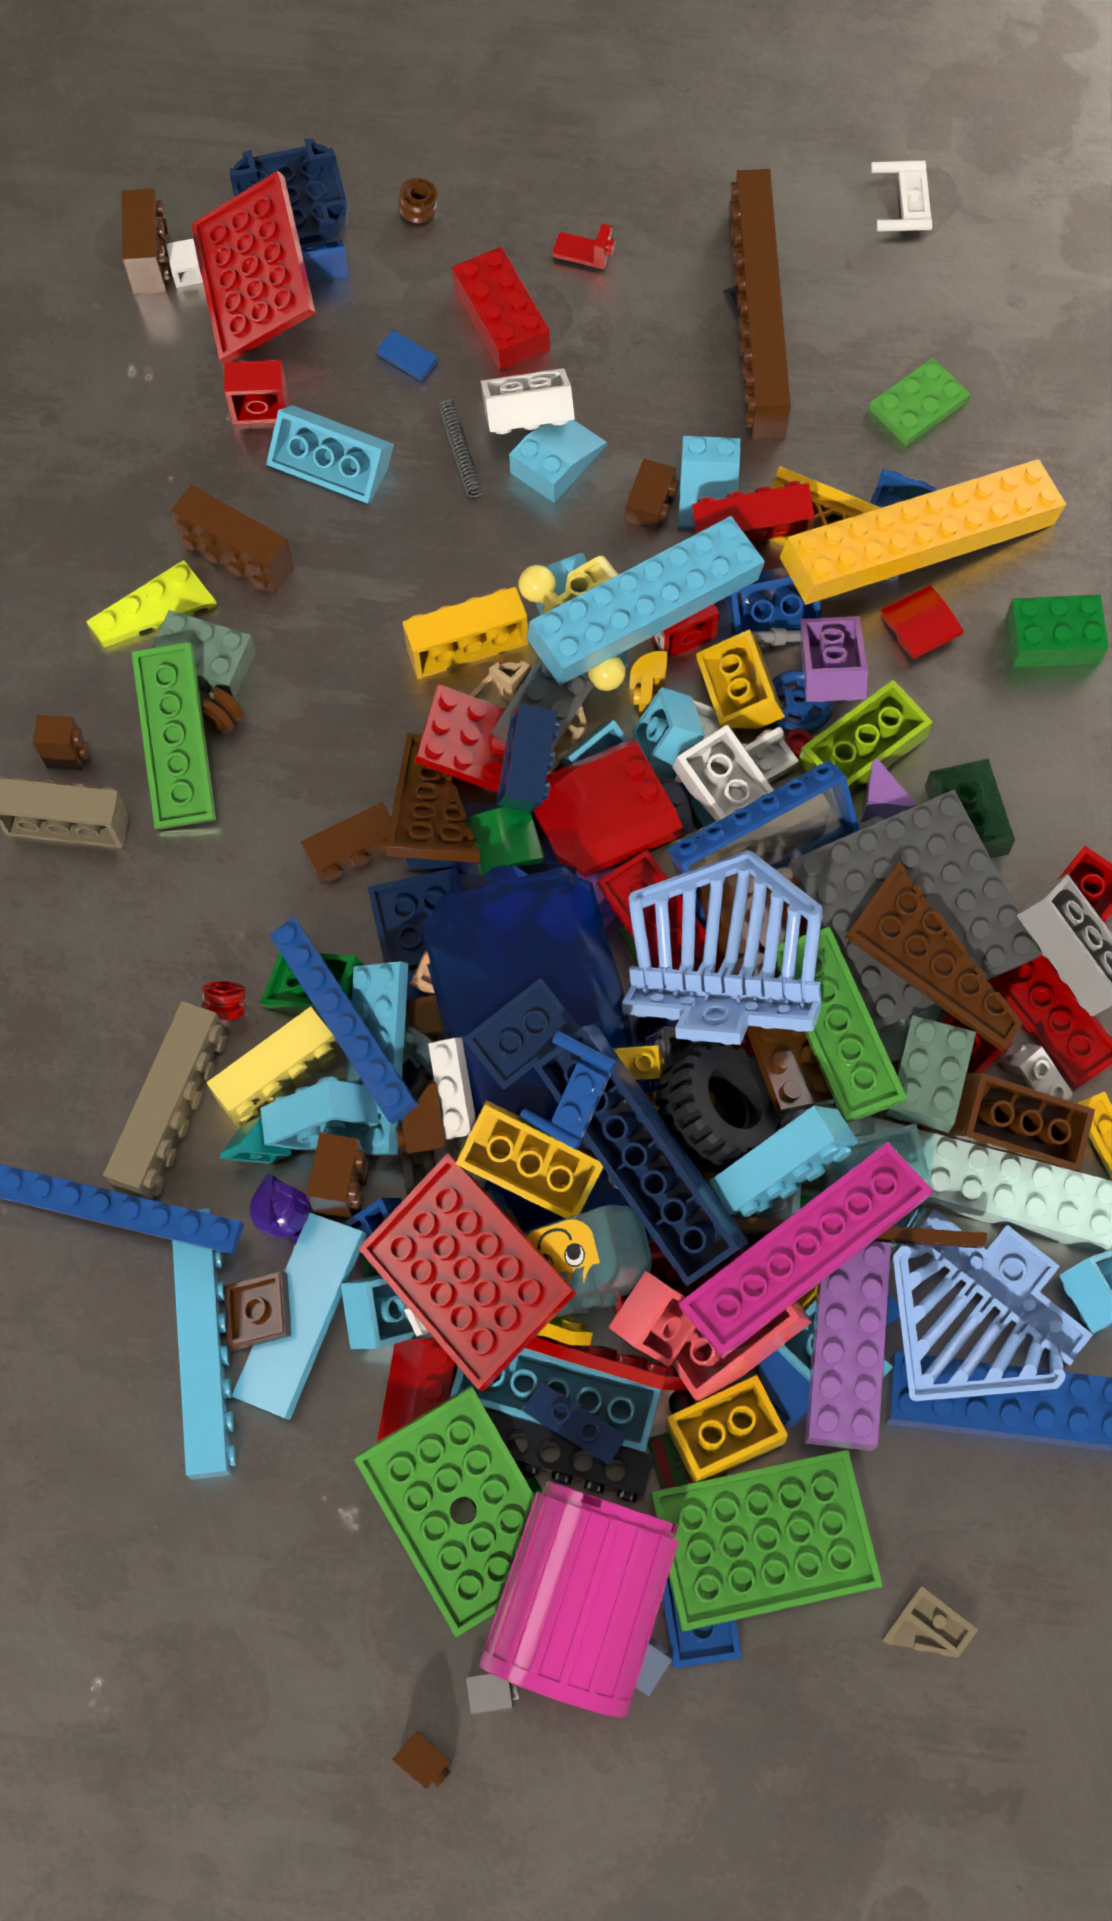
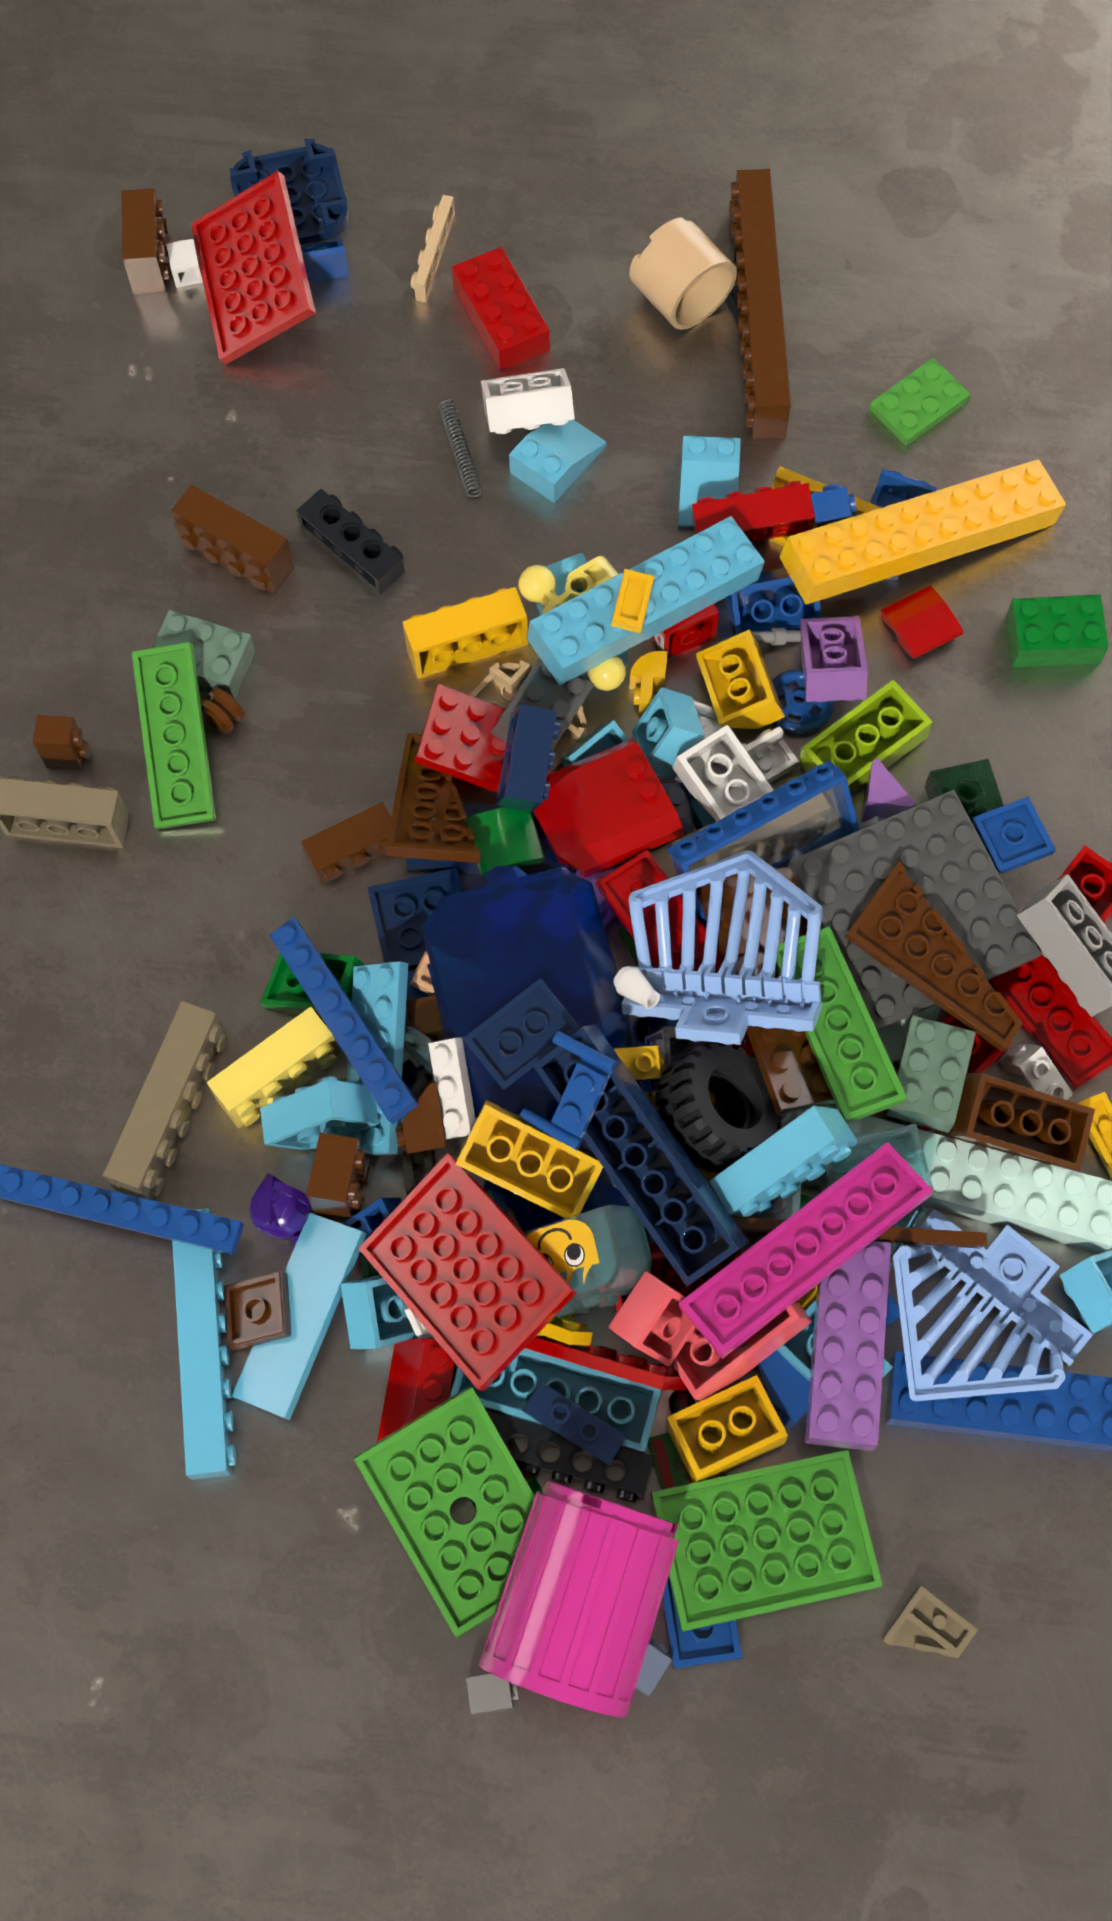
(147, 606): neon yellow wing -> none
(224, 999): red wheel -> none
(249, 1145): teal slope -> none
(255, 391): red brick -> none
(328, 453): medium azure slope -> none
(377, 571): none -> black brick
(407, 355): blue tile -> none
(418, 200): reddish brown wheel -> none
(423, 1761): reddish brown slope -> none
(435, 242): none -> tan plate
(586, 250): red bracket -> none
(632, 601): none -> yellow tile
(634, 986): none -> white cone
(651, 494): reddish brown brick -> none
(683, 273): none -> tan brick
(797, 739): red tile -> none
(833, 505): none -> blue brick
(912, 193): white plate -> none
(1013, 835): none -> blue plate

